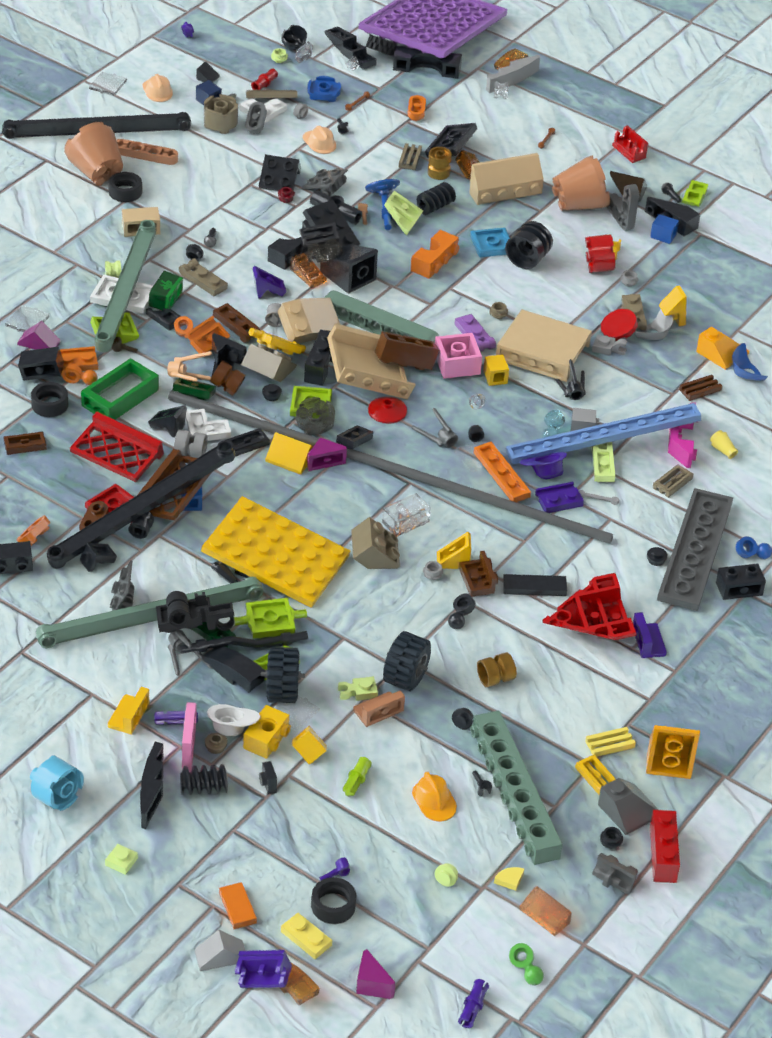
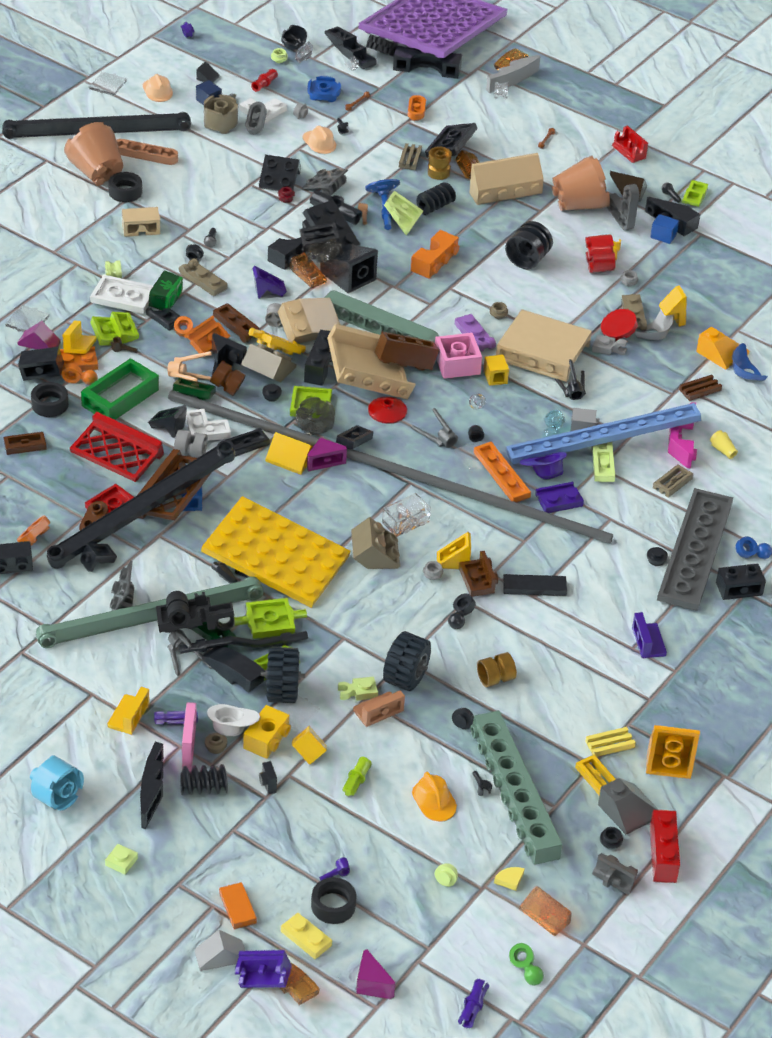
(74, 340): none -> yellow panel
(125, 286): sand green piece -> none
(141, 526): black wheel -> none
(271, 94): dark tan tile -> none
(490, 241): dark azure tile -> none
(595, 610): red wedge -> none
(614, 500): light grey hinge -> none

